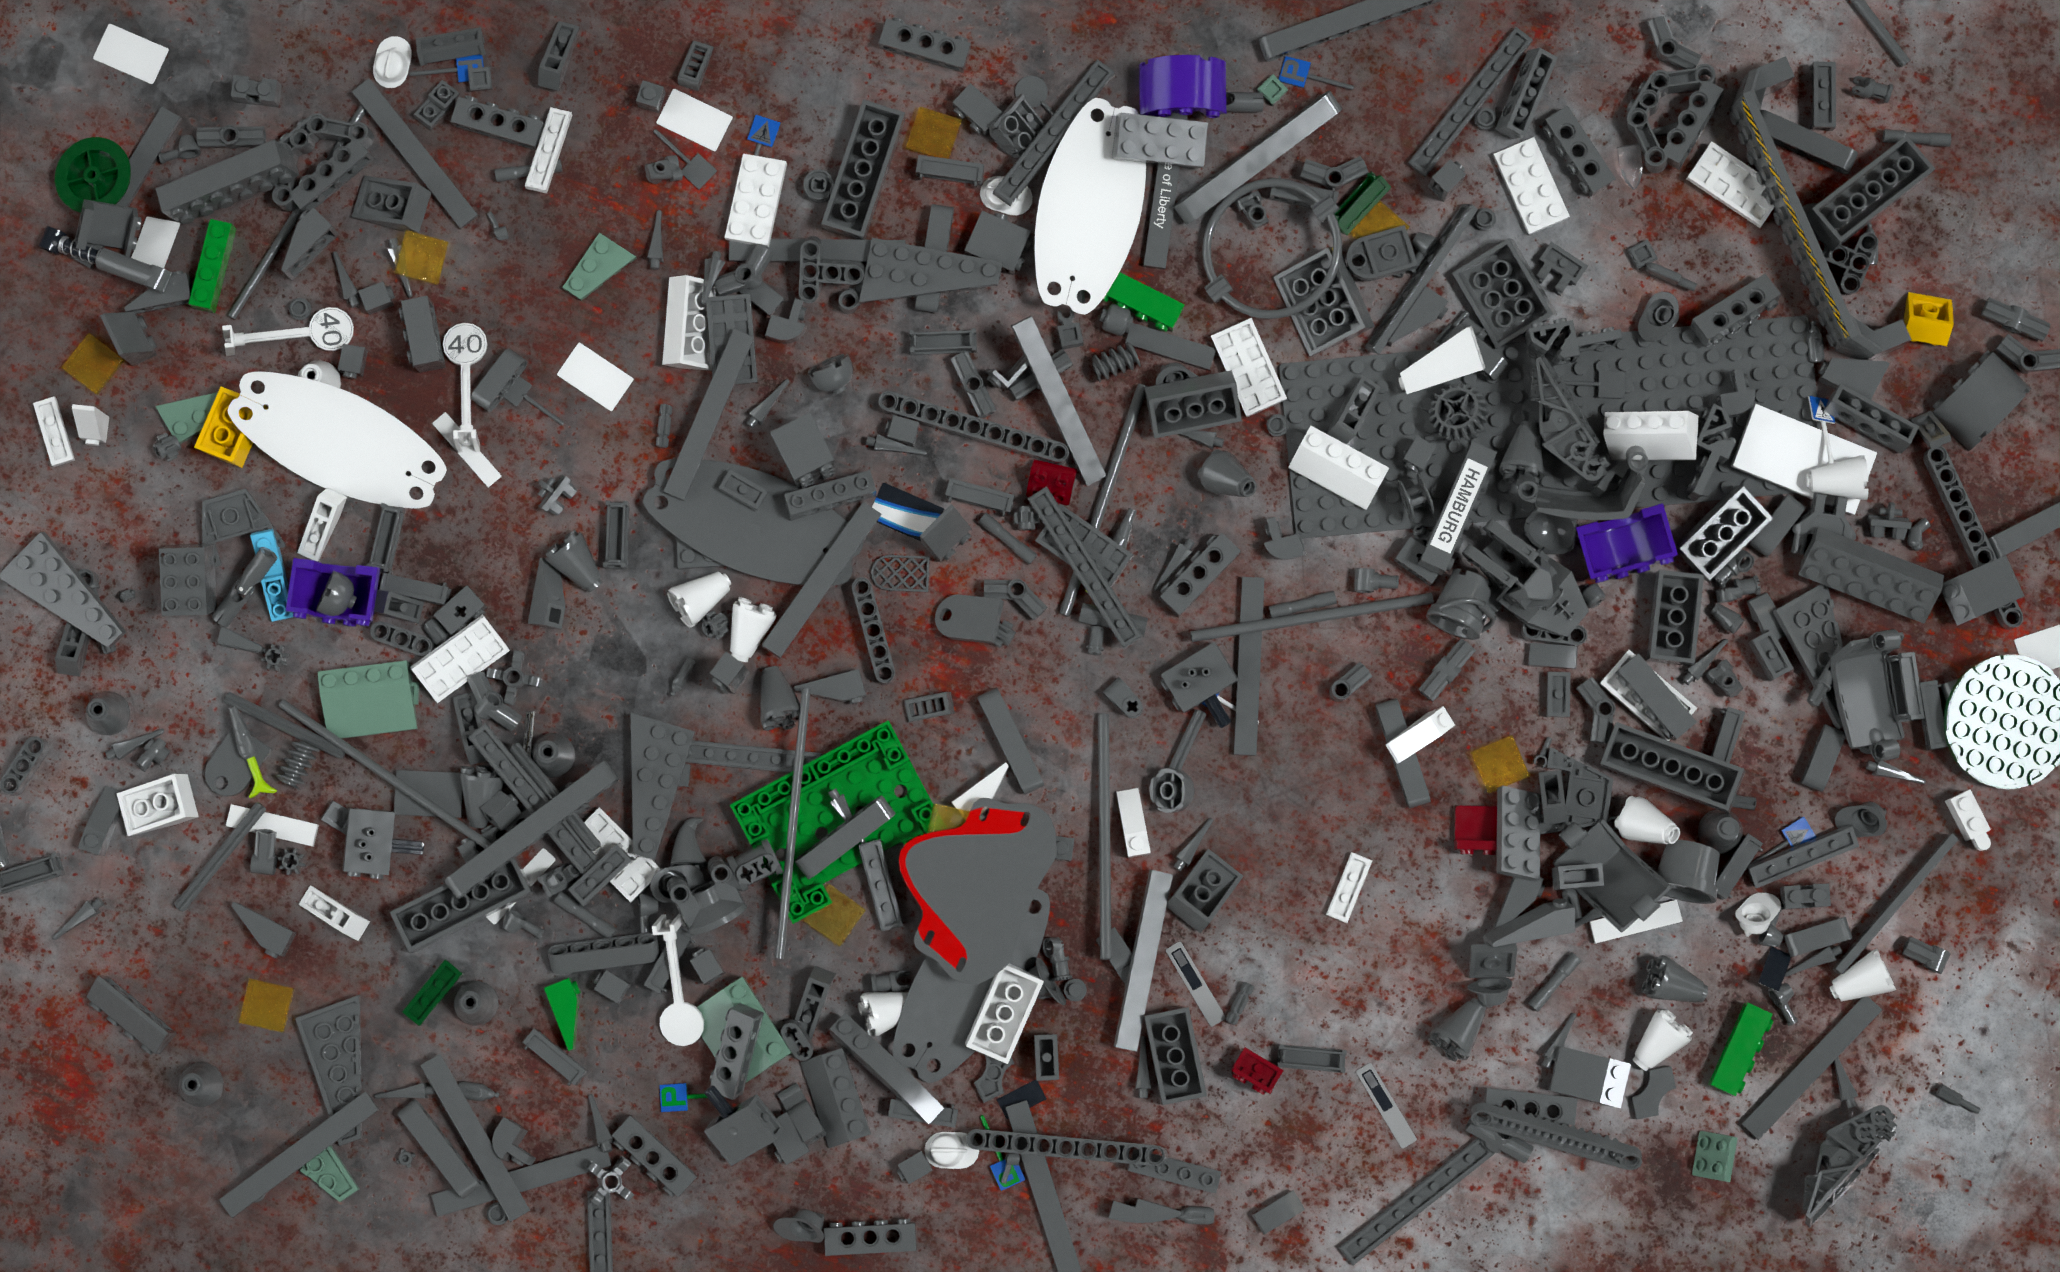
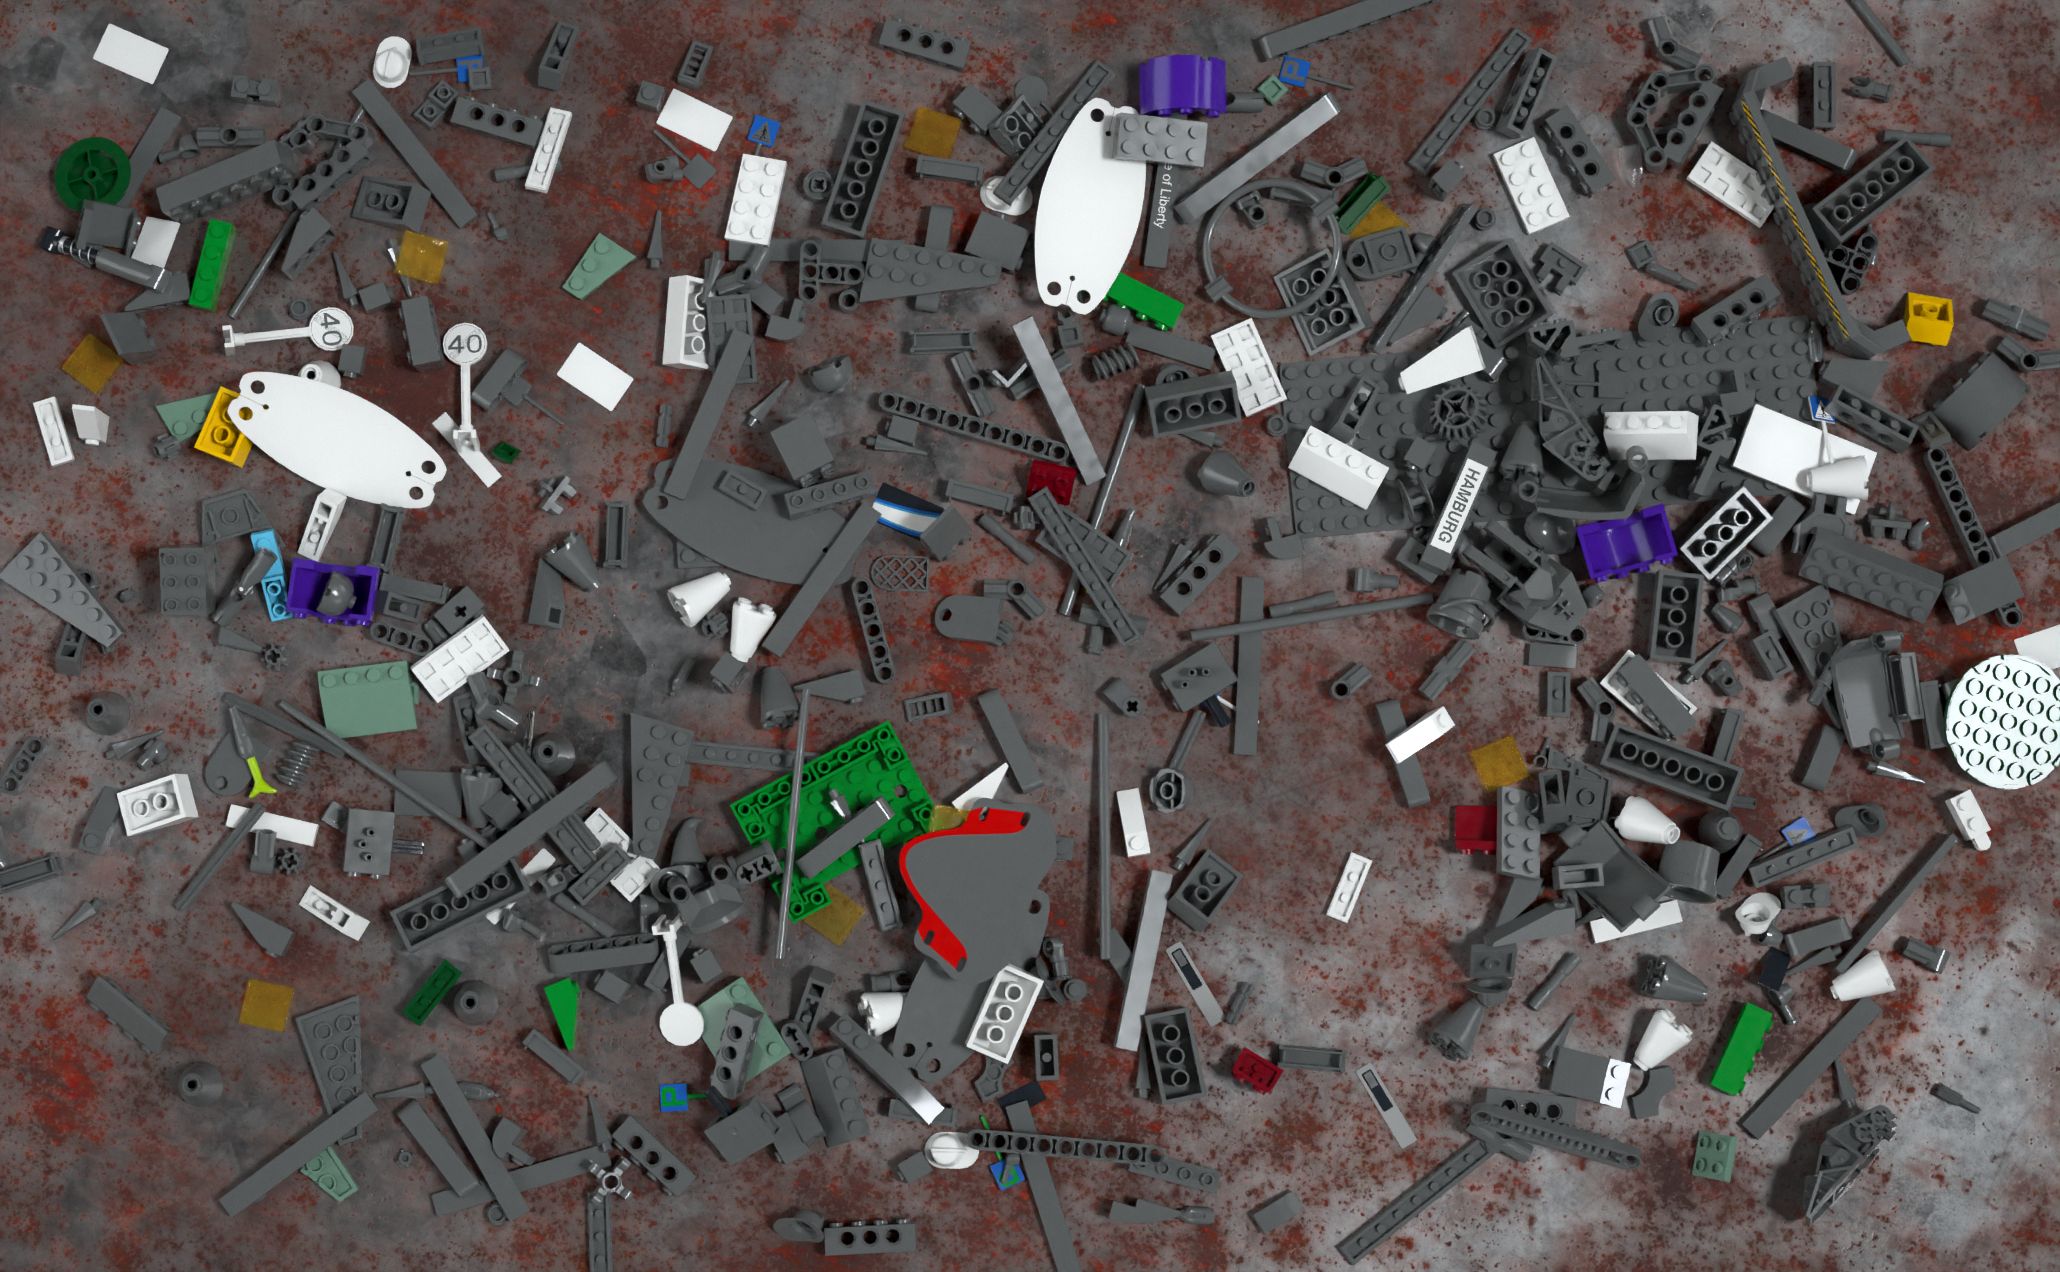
(506, 453): none -> dark green slope

